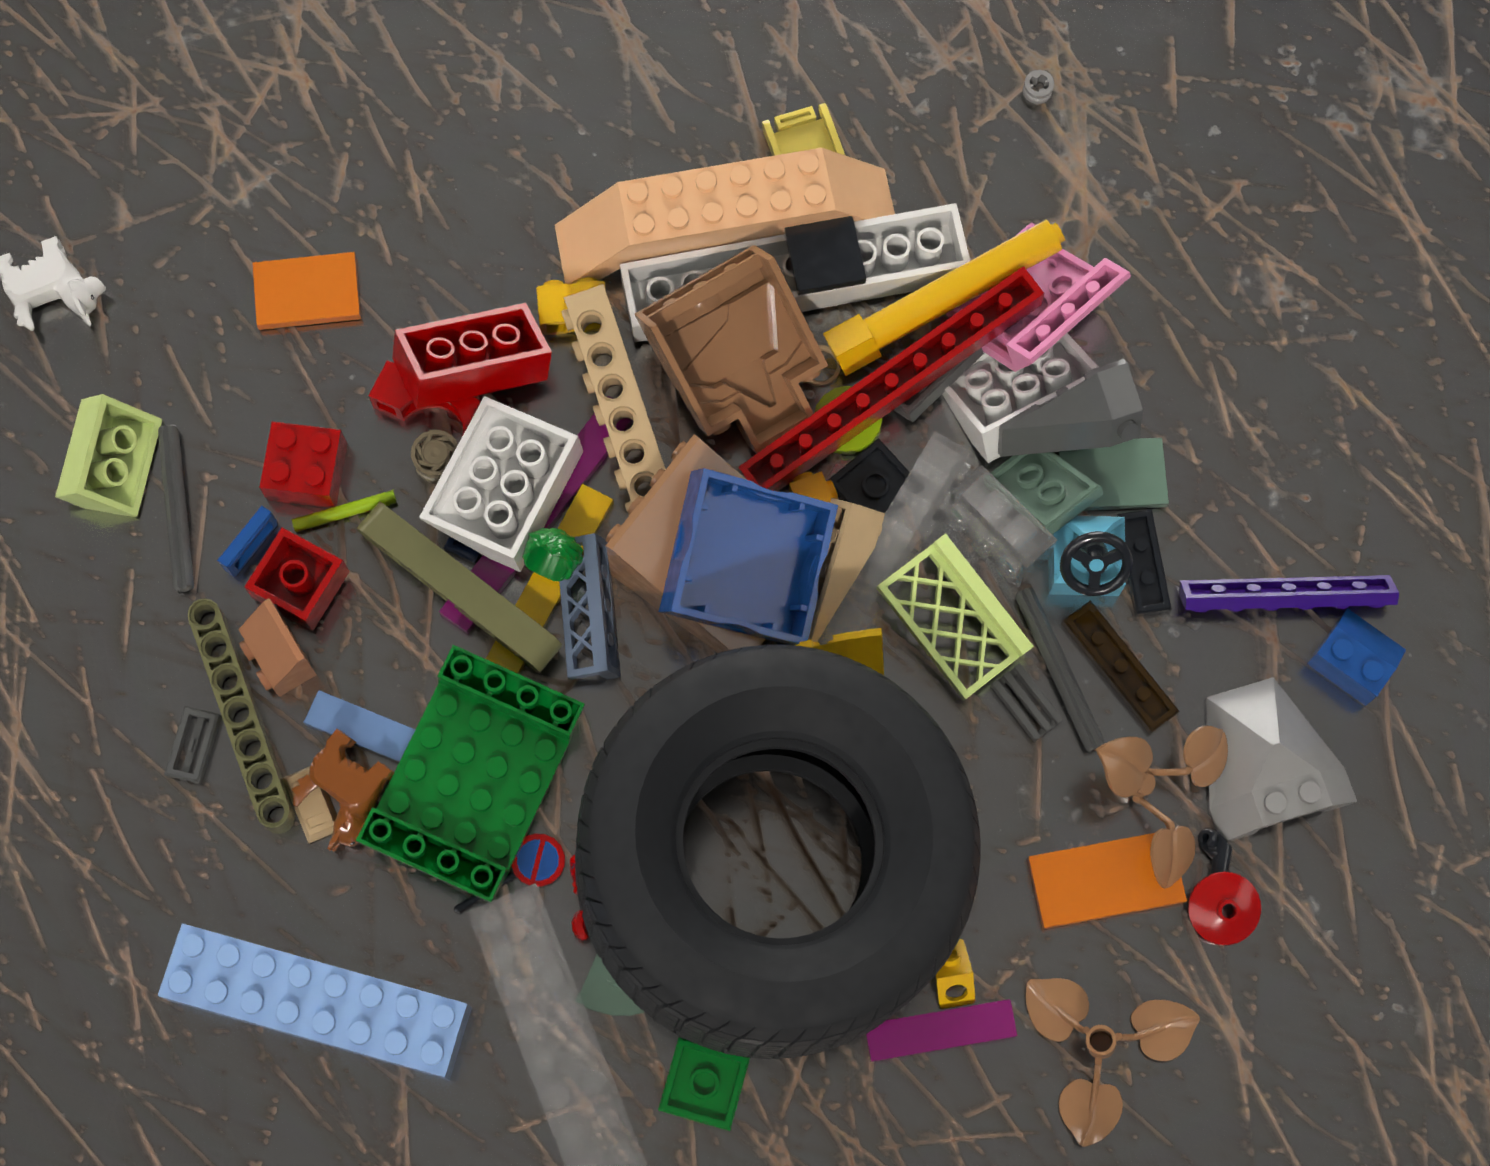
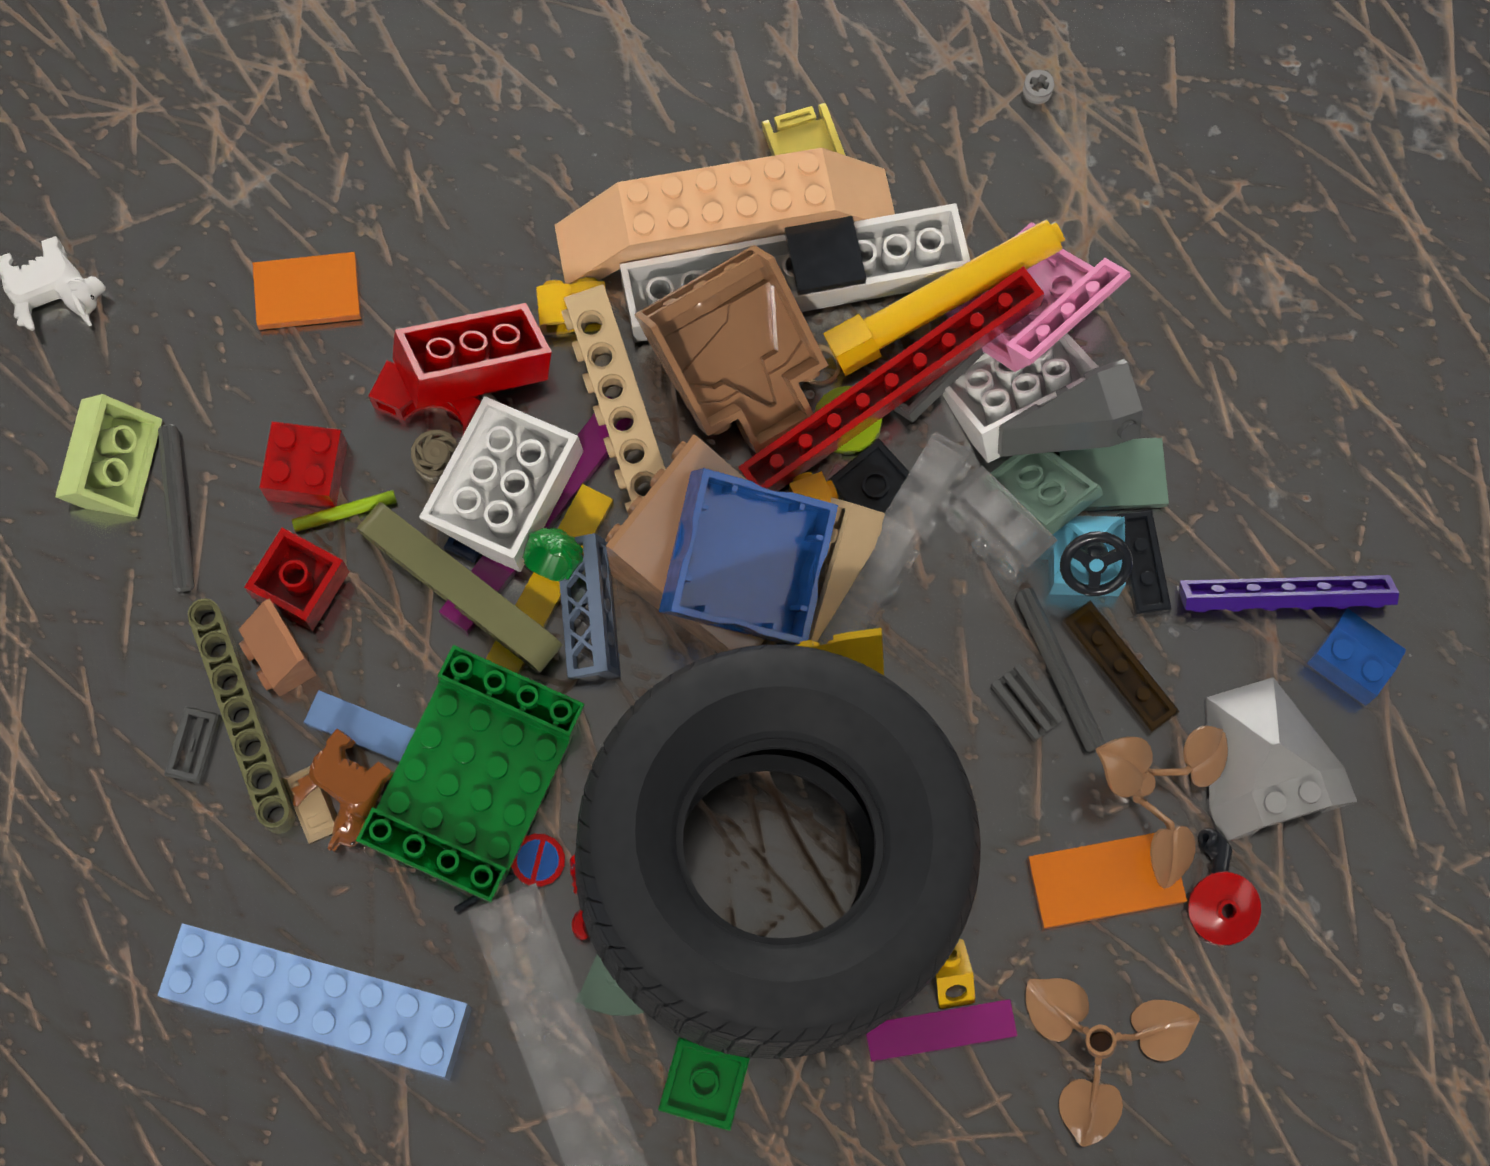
(248, 541): blue tile -> none
(976, 596): yellowish green fence -> none

